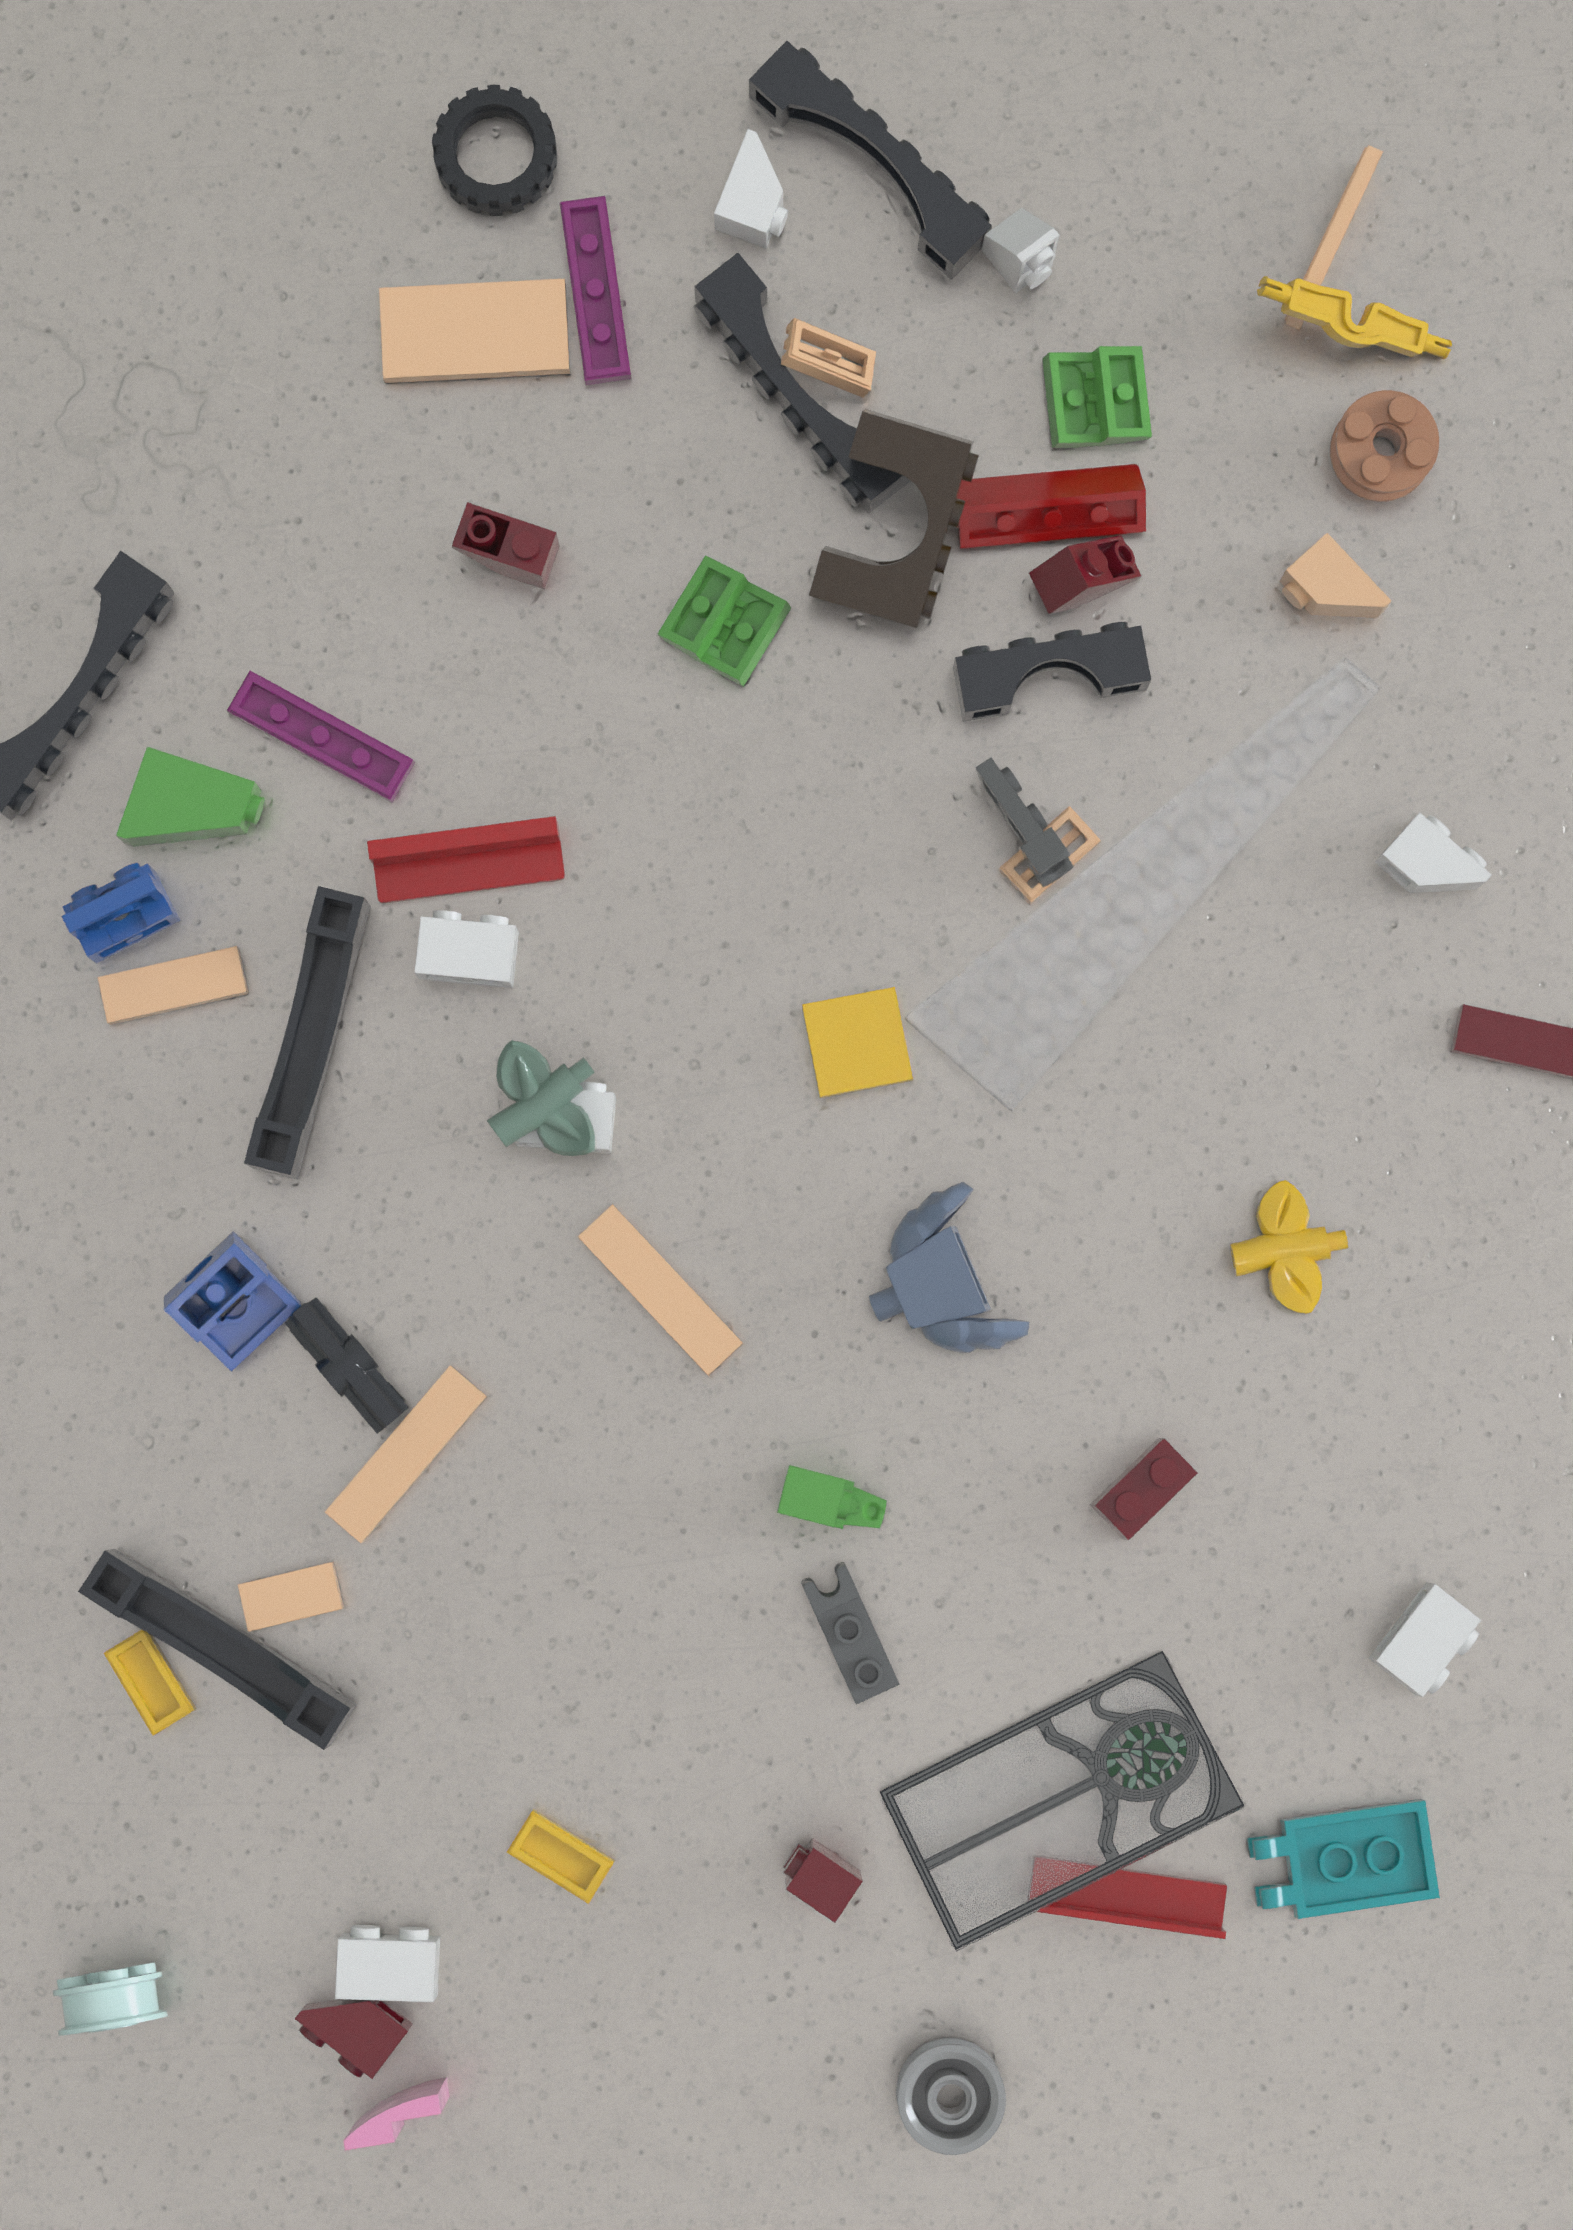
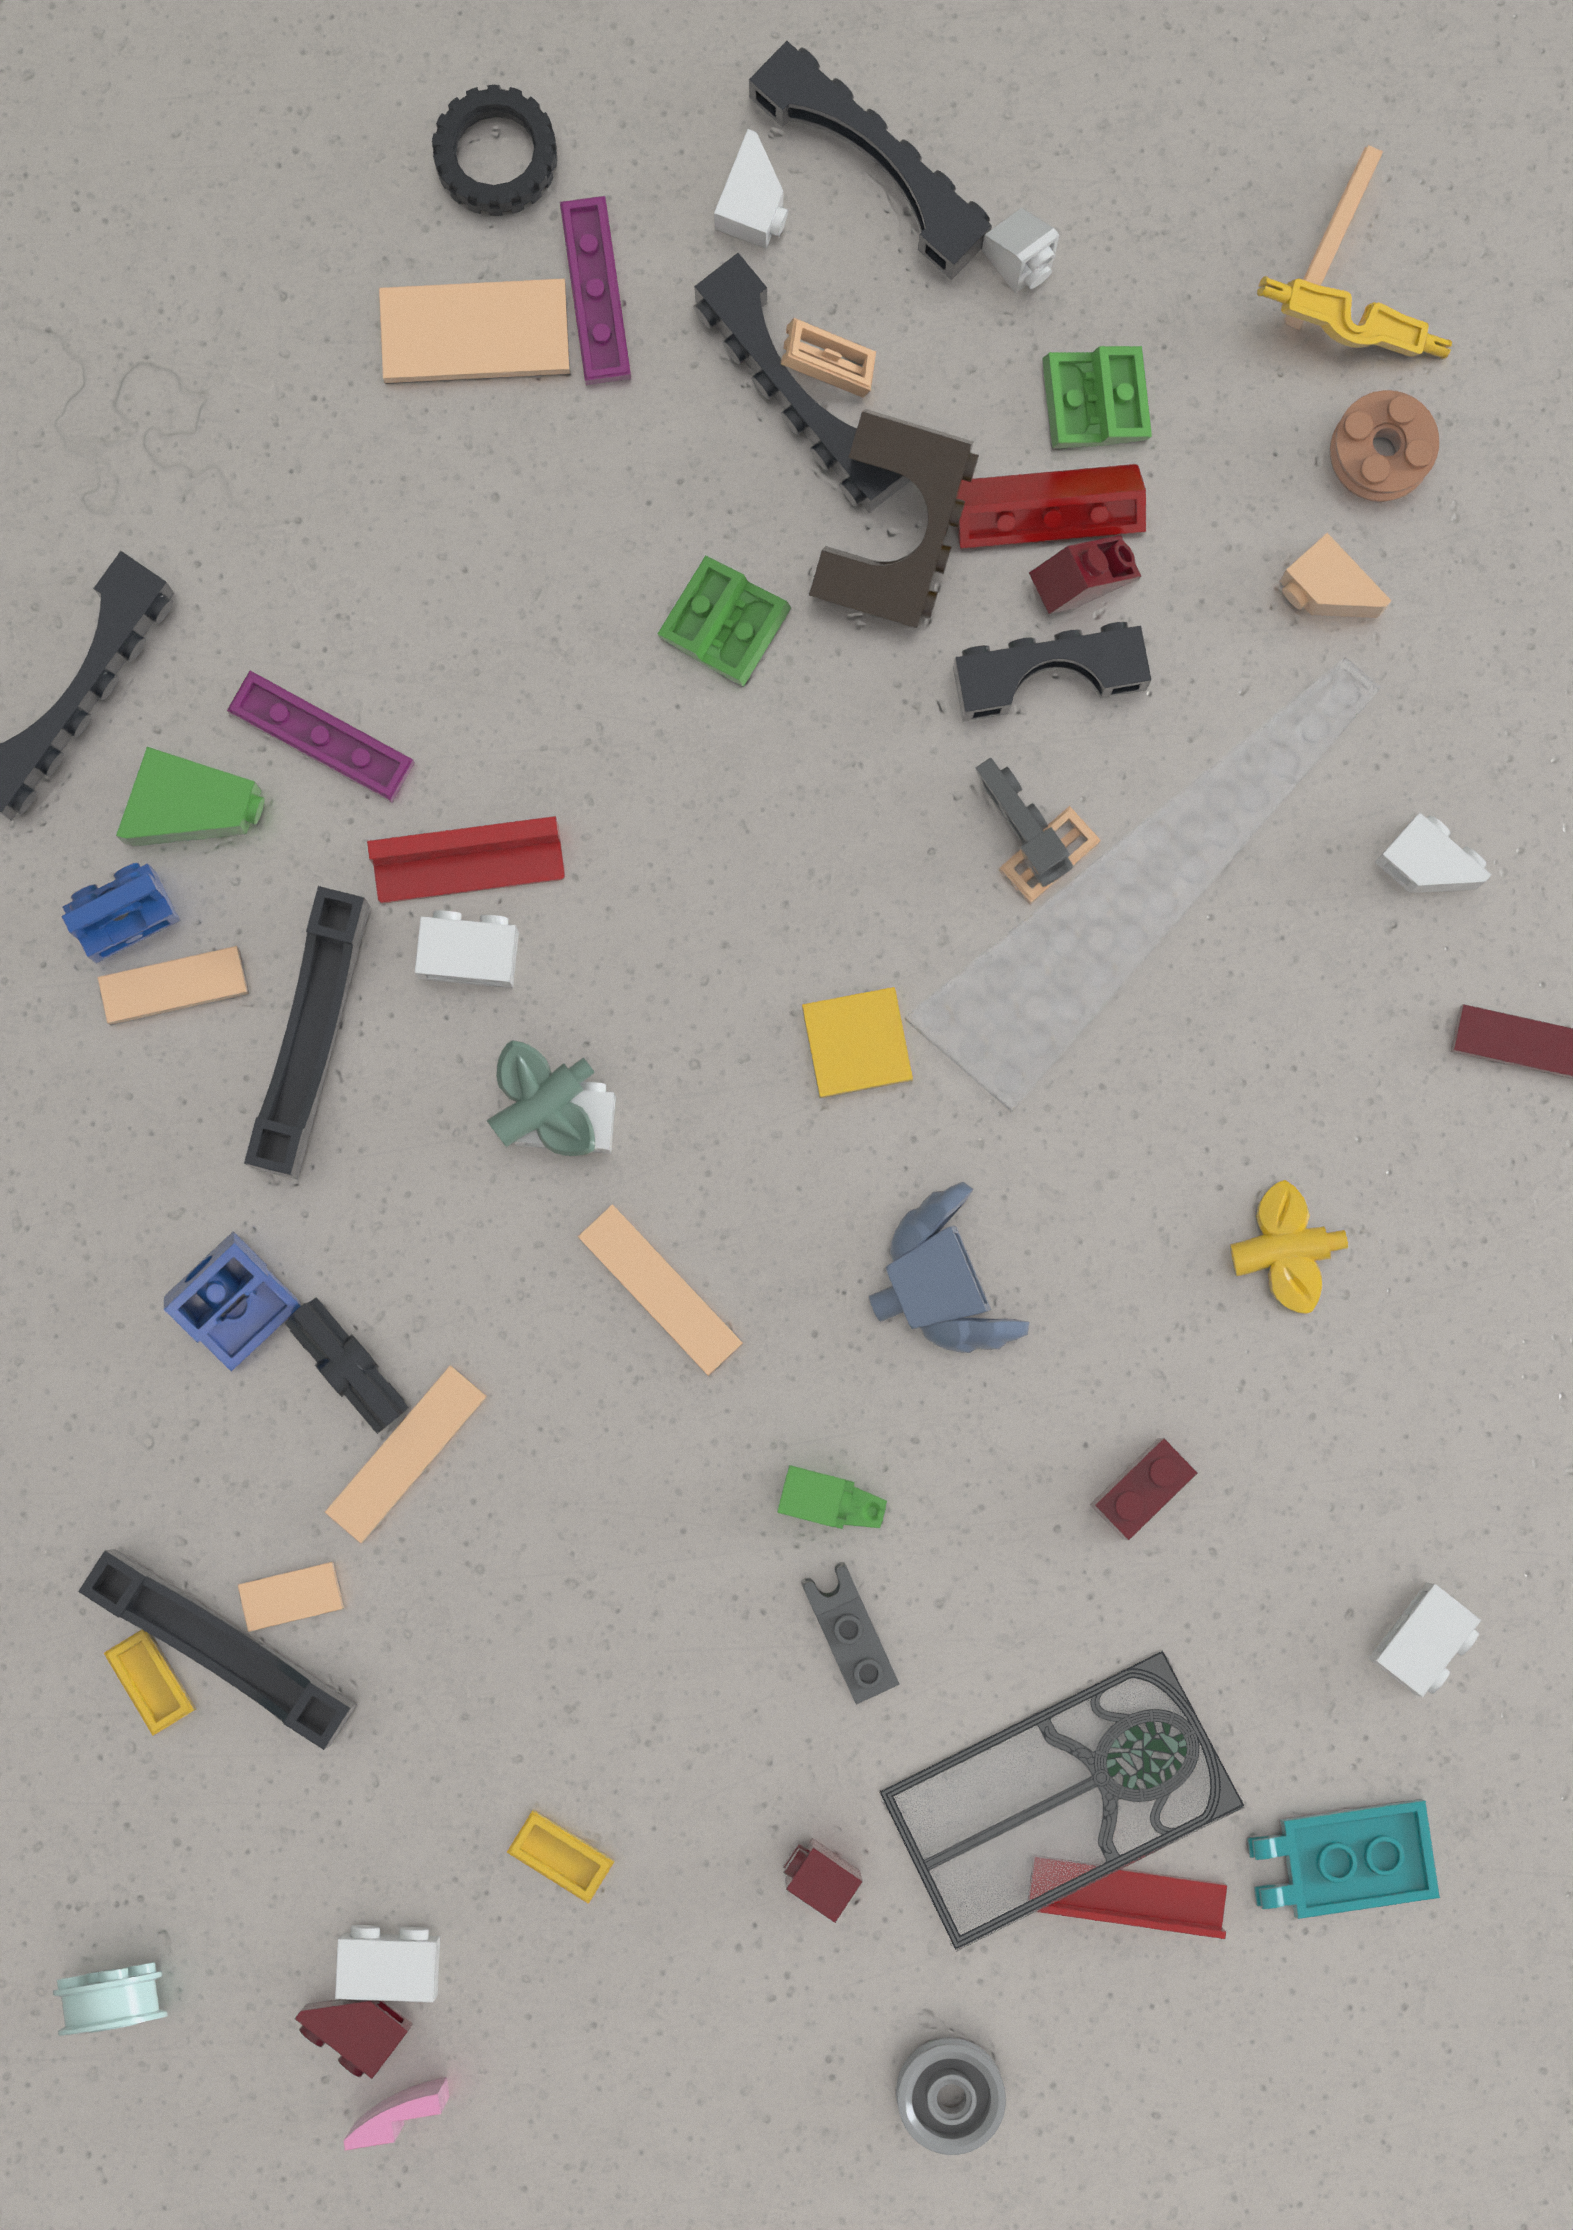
(507, 545): dark red slope -> none

